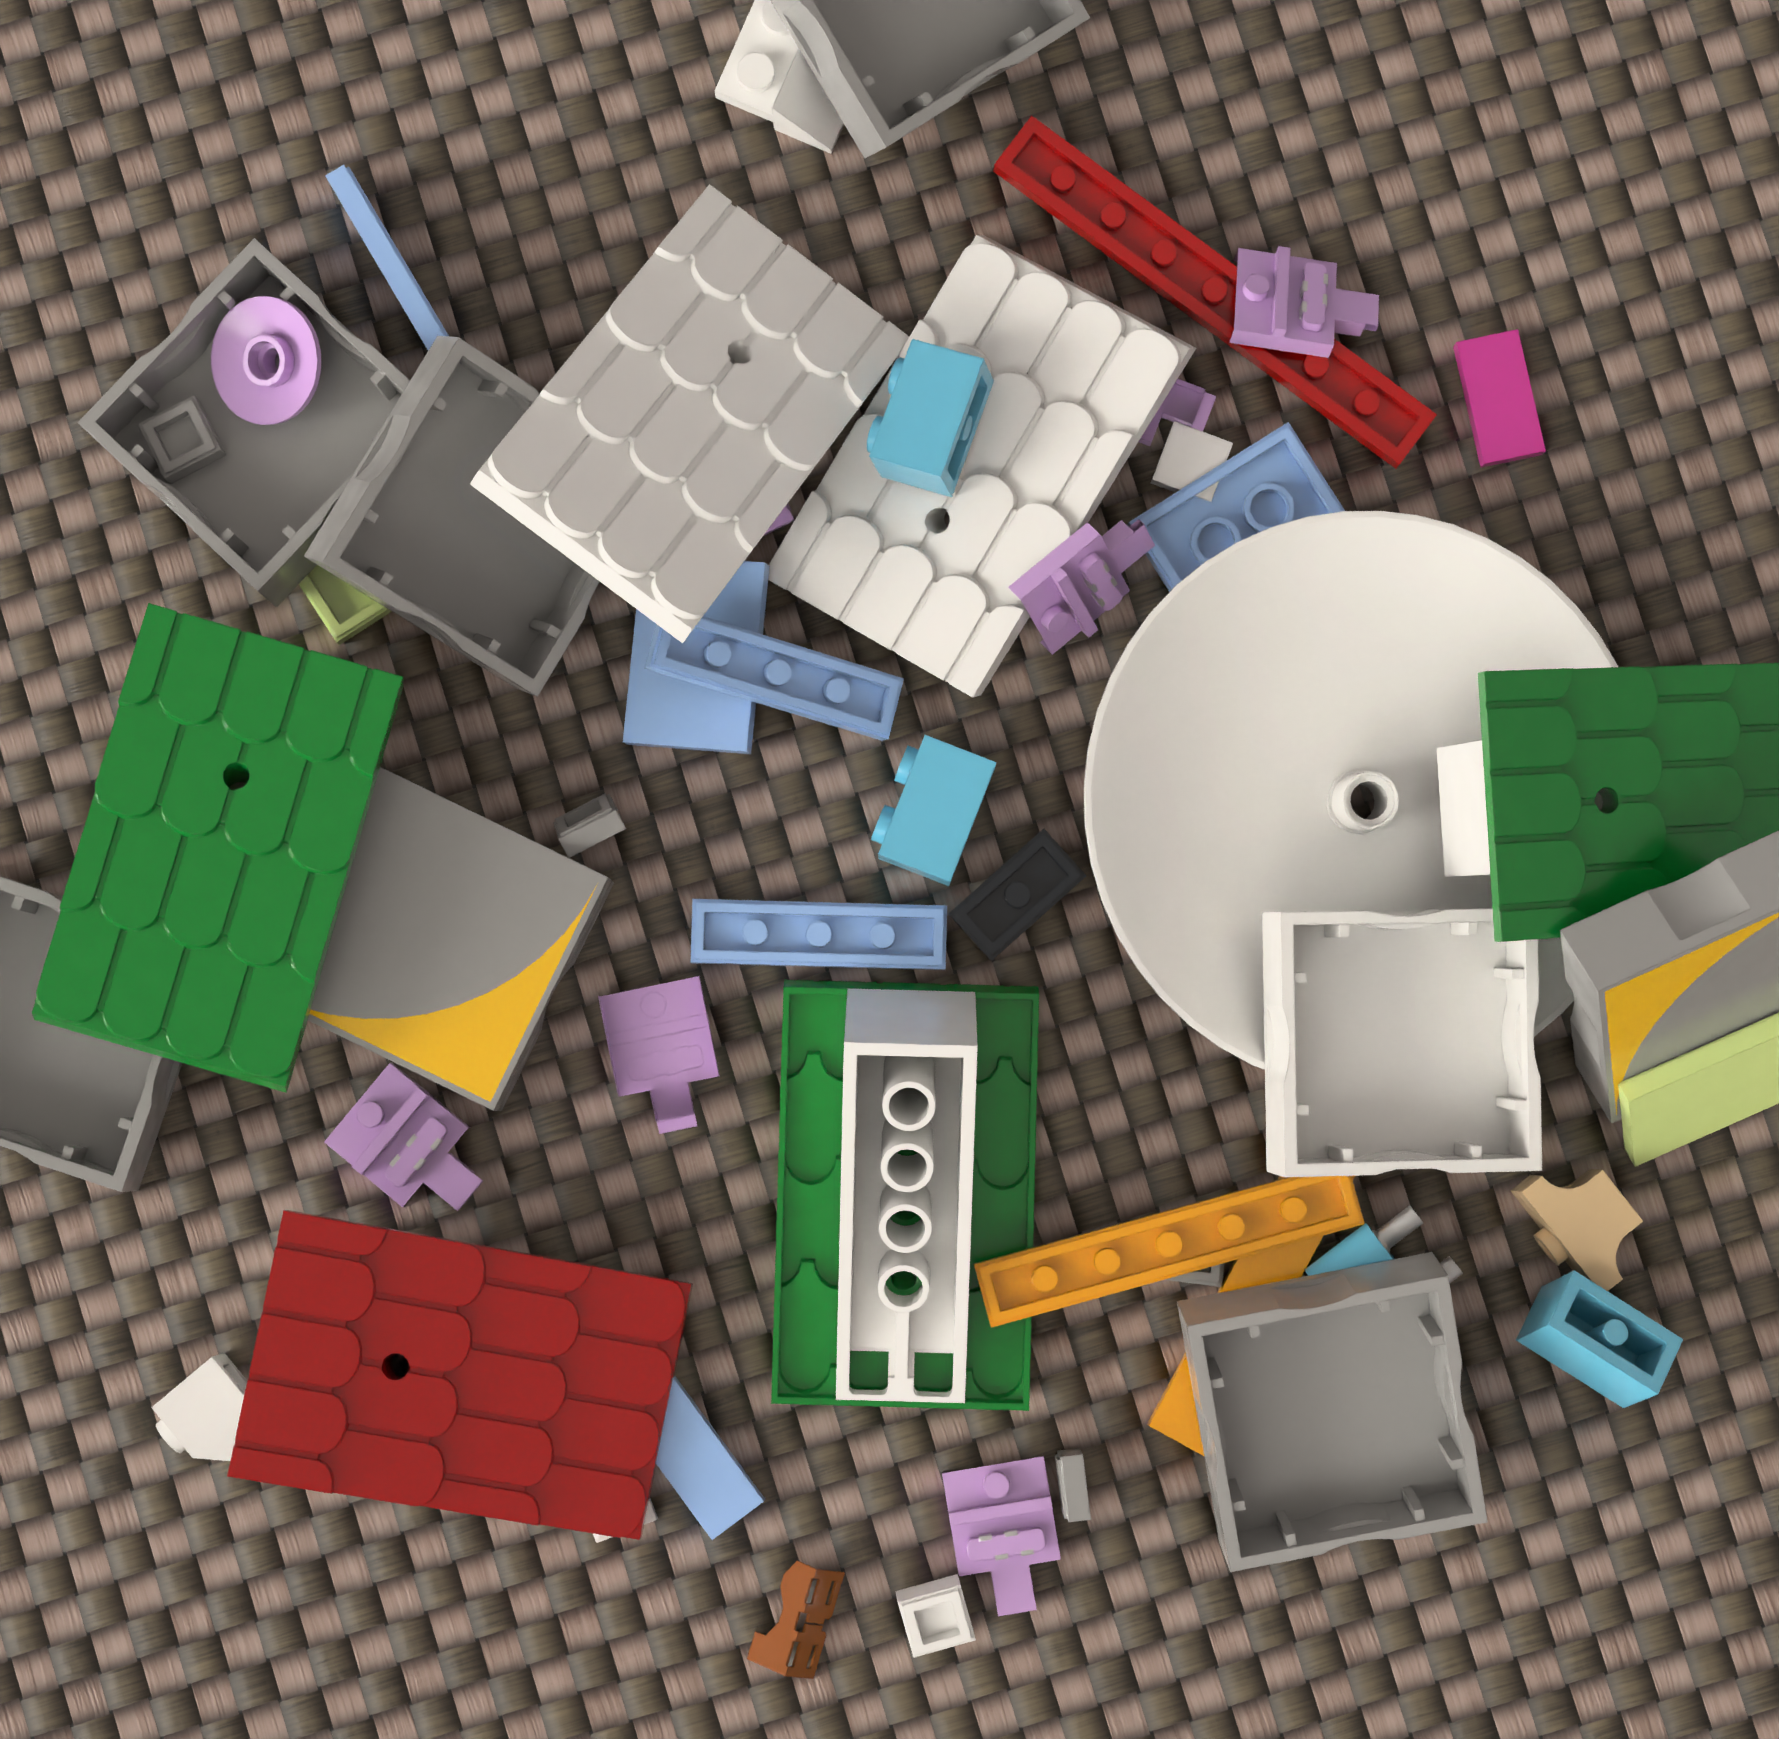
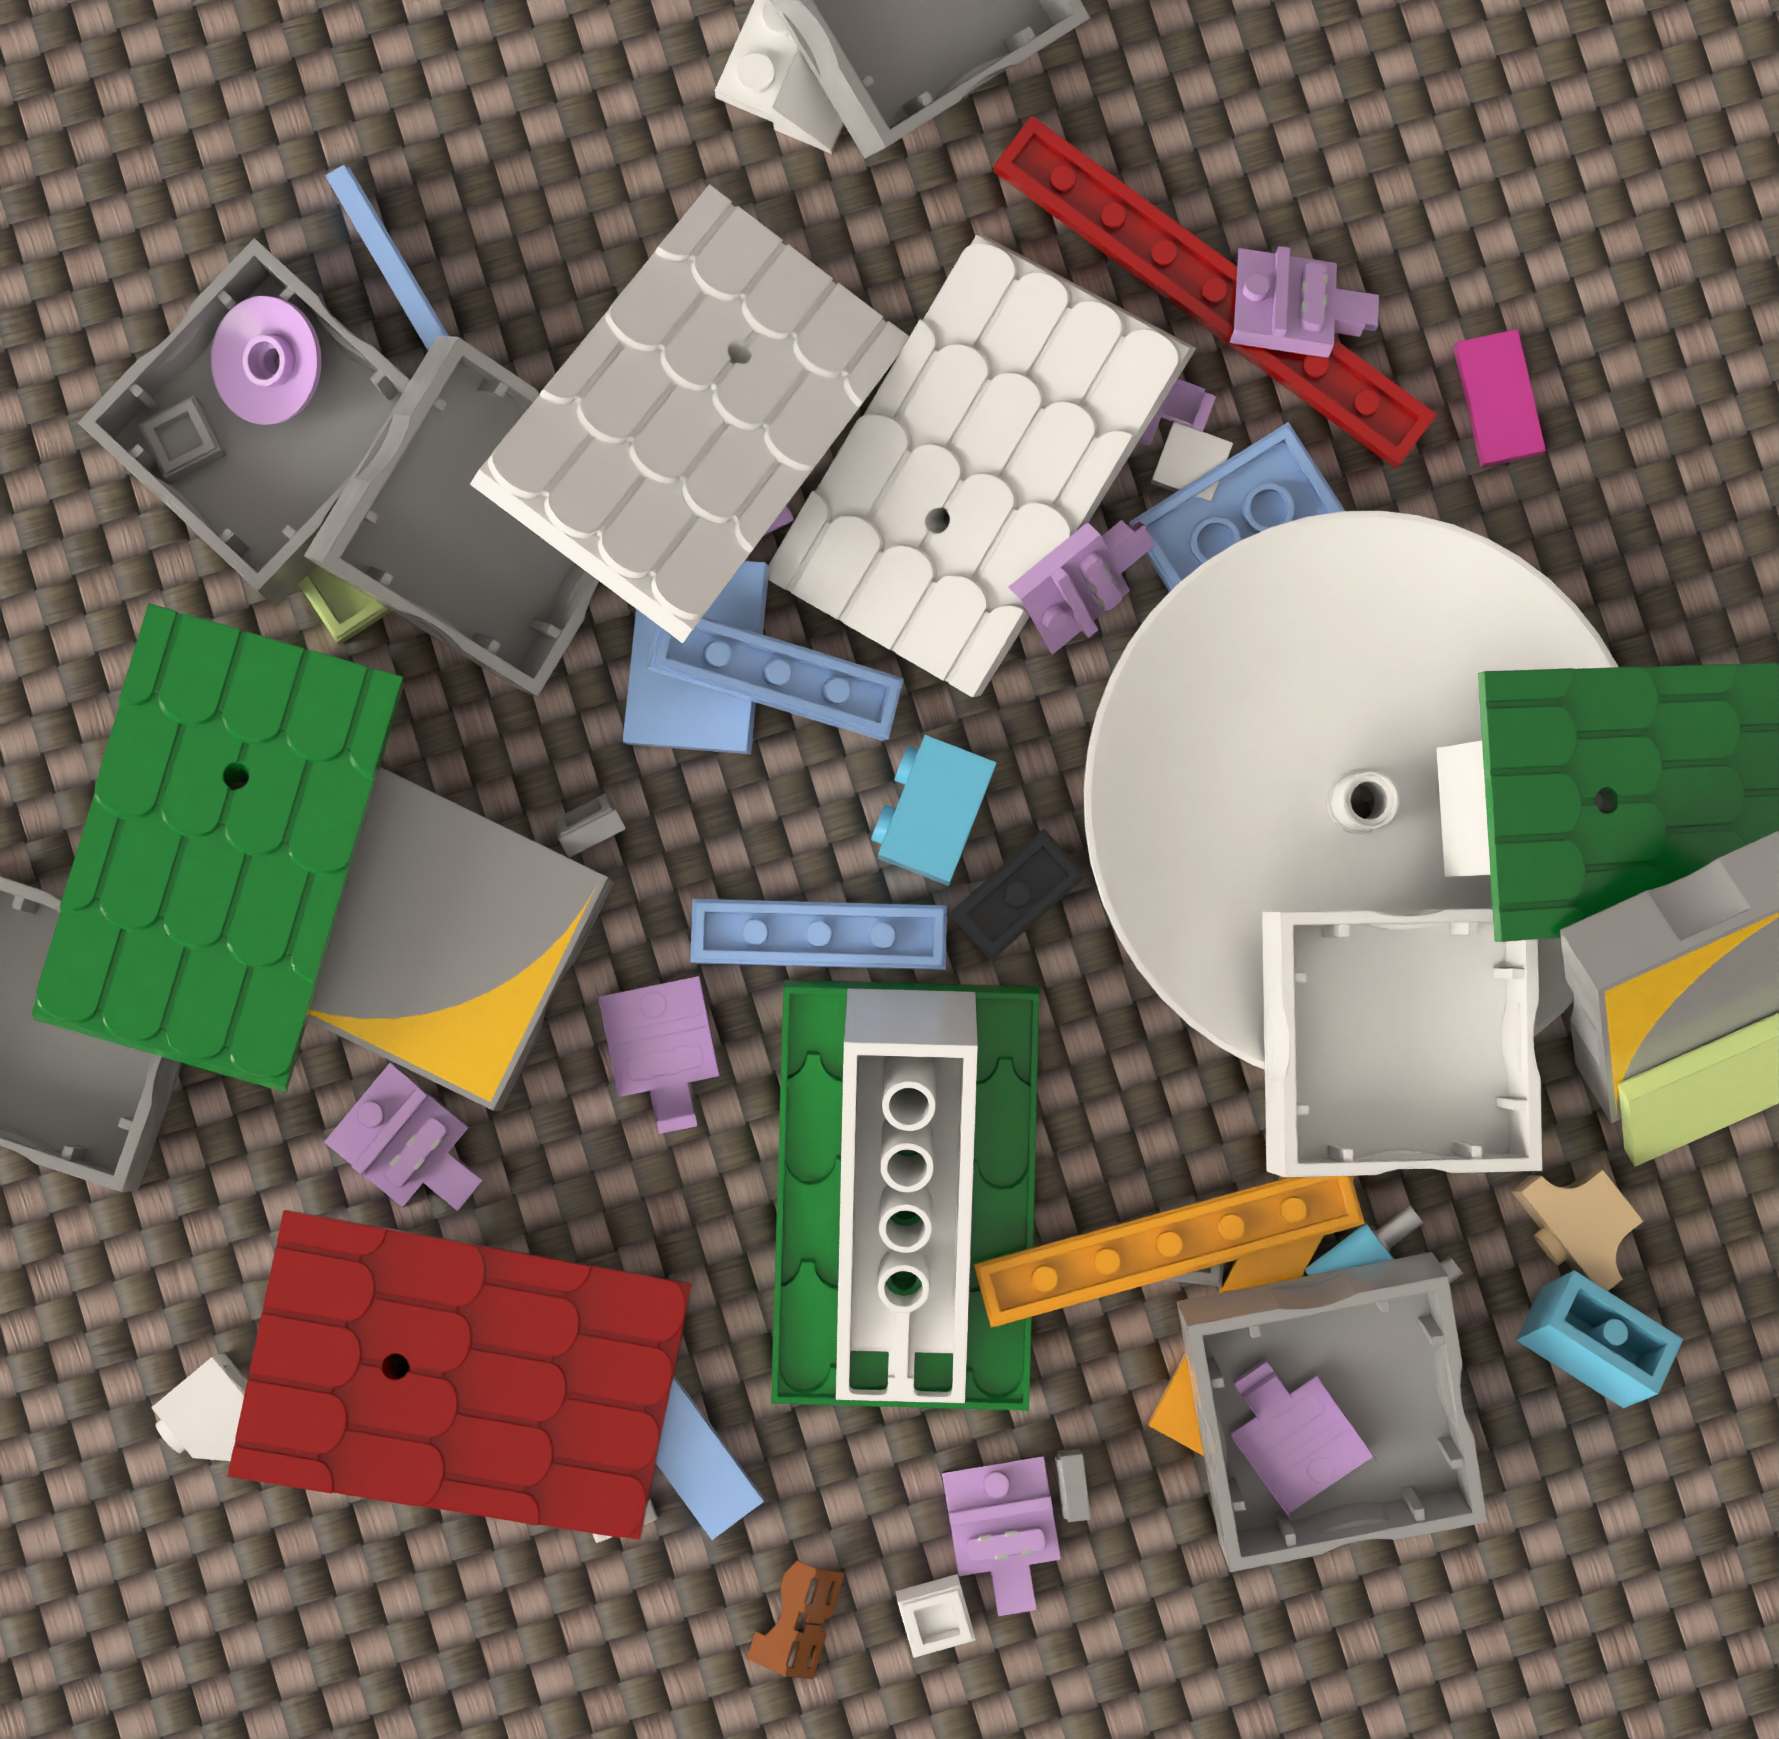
(929, 417): medium azure brick -> none
(1298, 1438): none -> lavender piece

